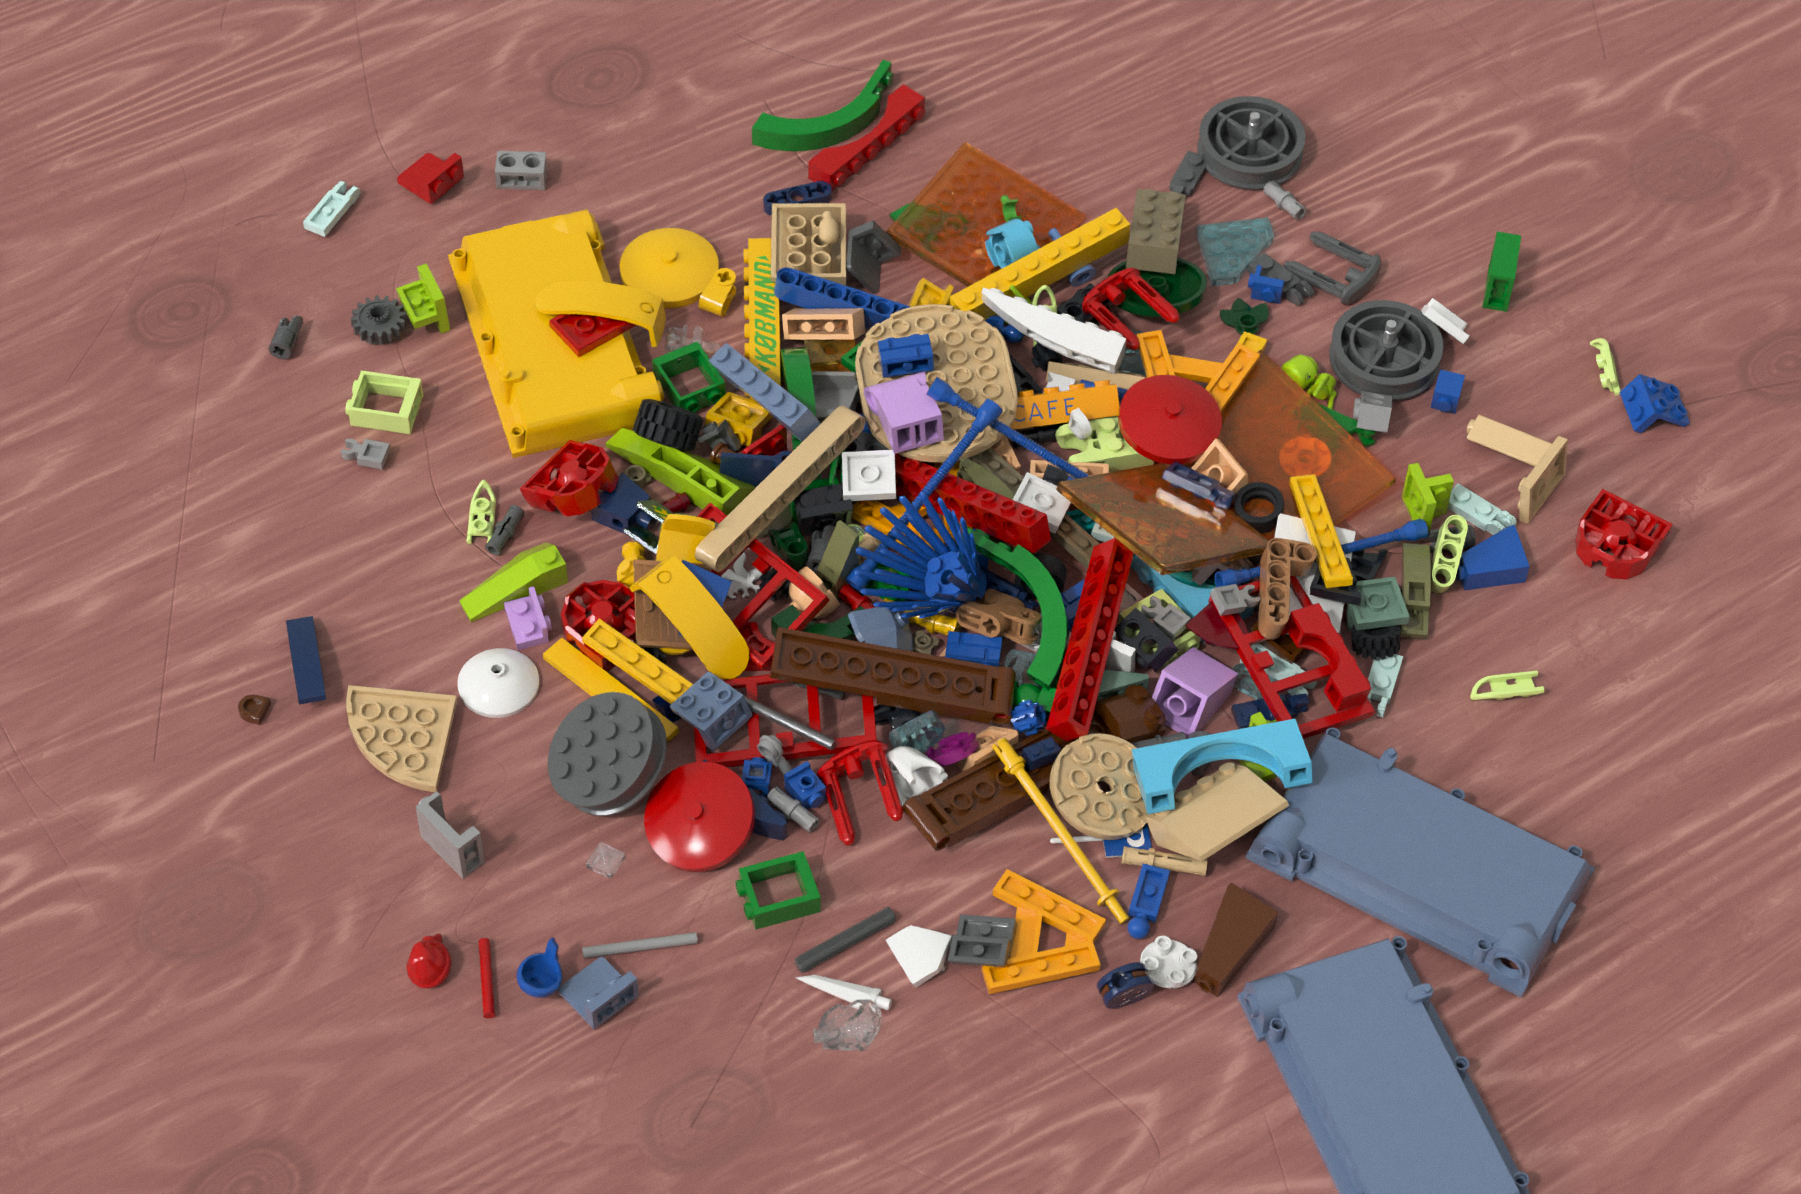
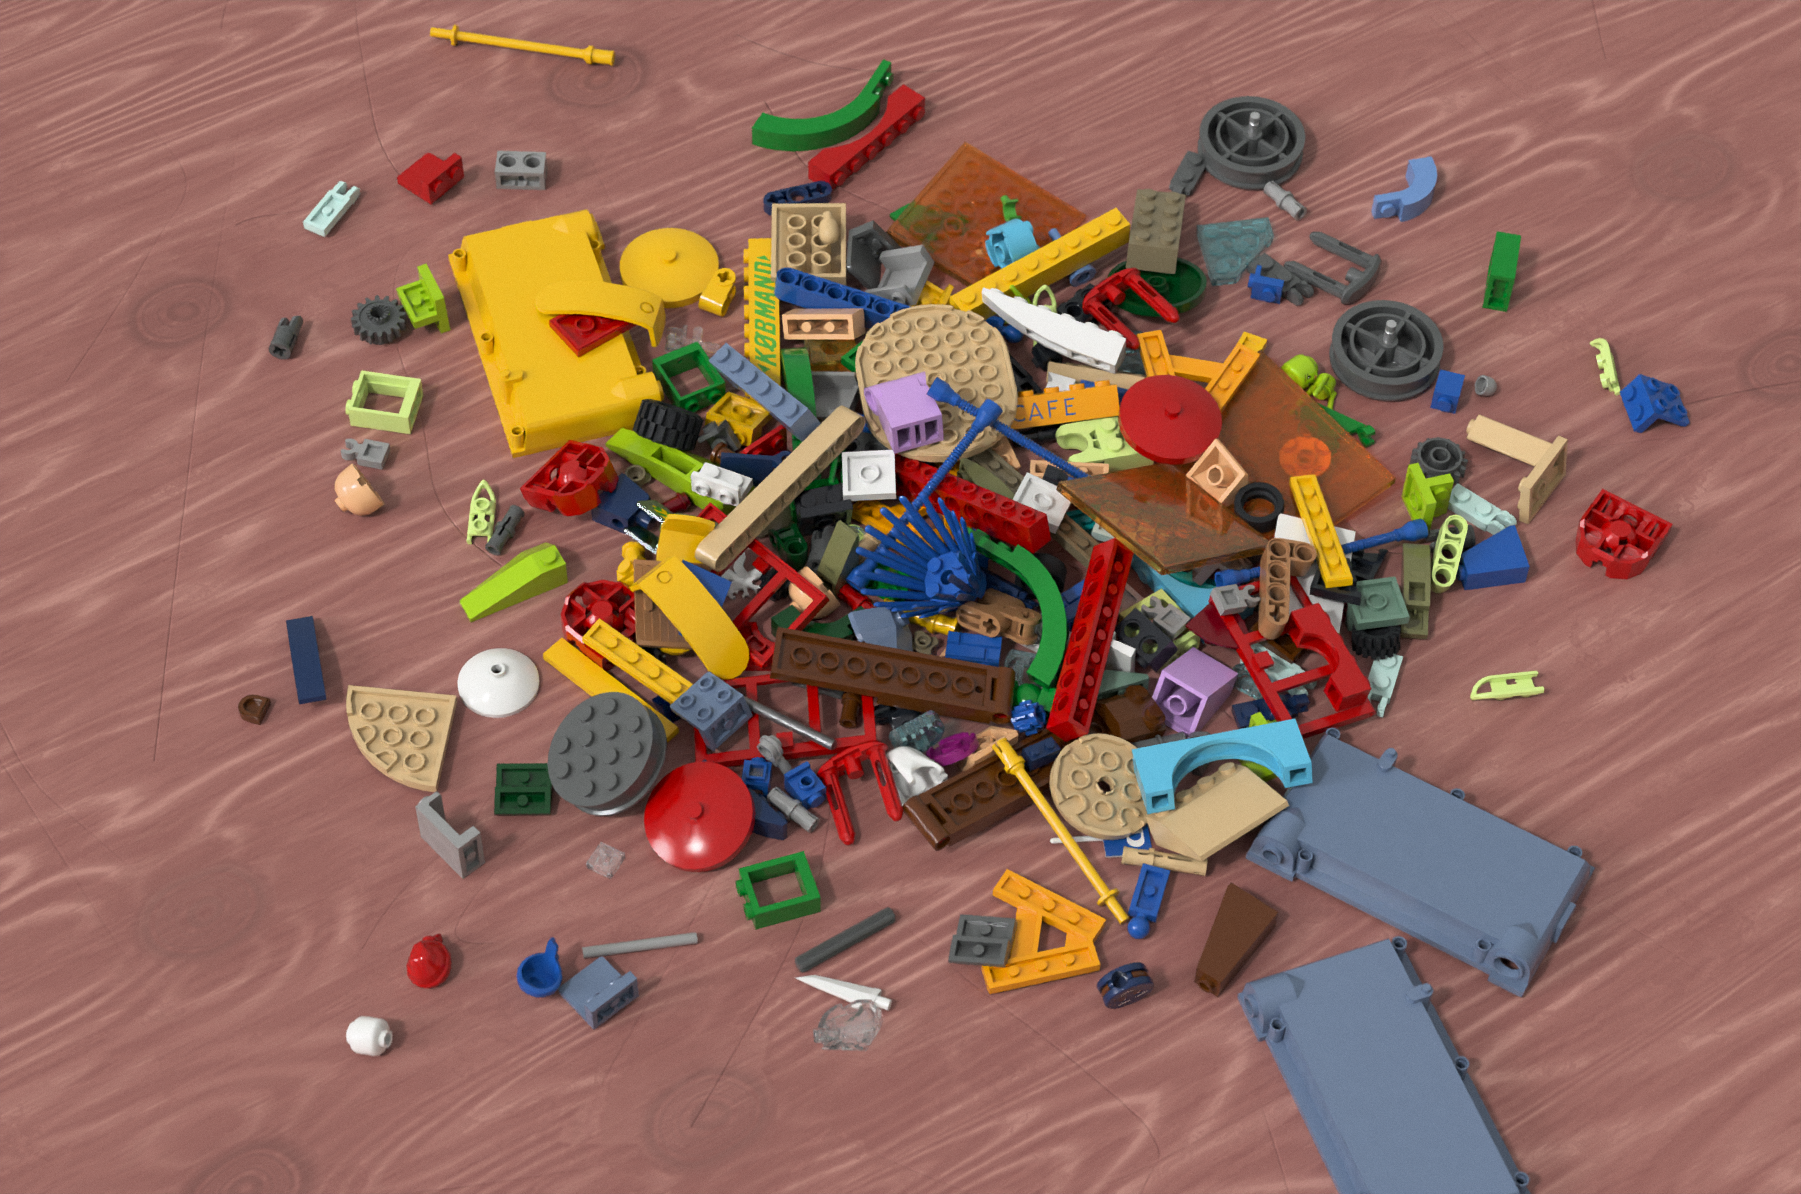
(356, 492): none -> light nougat cylinder
(369, 1035): none -> white head
(486, 978): red bar -> none
(523, 789): none -> dark green slope
(527, 620): lavender bracket -> none
(589, 54): none -> yellow bar
(721, 484): none -> white bracket
(851, 704): none -> reddish brown pin
(904, 274): none -> light grey panel
(905, 355): blue brick -> none
(920, 952): white slope -> none
(1079, 424): white tile -> none
(1169, 962): white dish -> none
(1199, 484): dark blue hinge -> none
(1244, 317): dark green plate -> none
(1373, 411): light grey brick -> none
(1415, 199): none -> medium blue arch
(1440, 457): none -> dark grey gear
(1446, 320): white slope -> none
(1485, 385): none -> light grey hinge

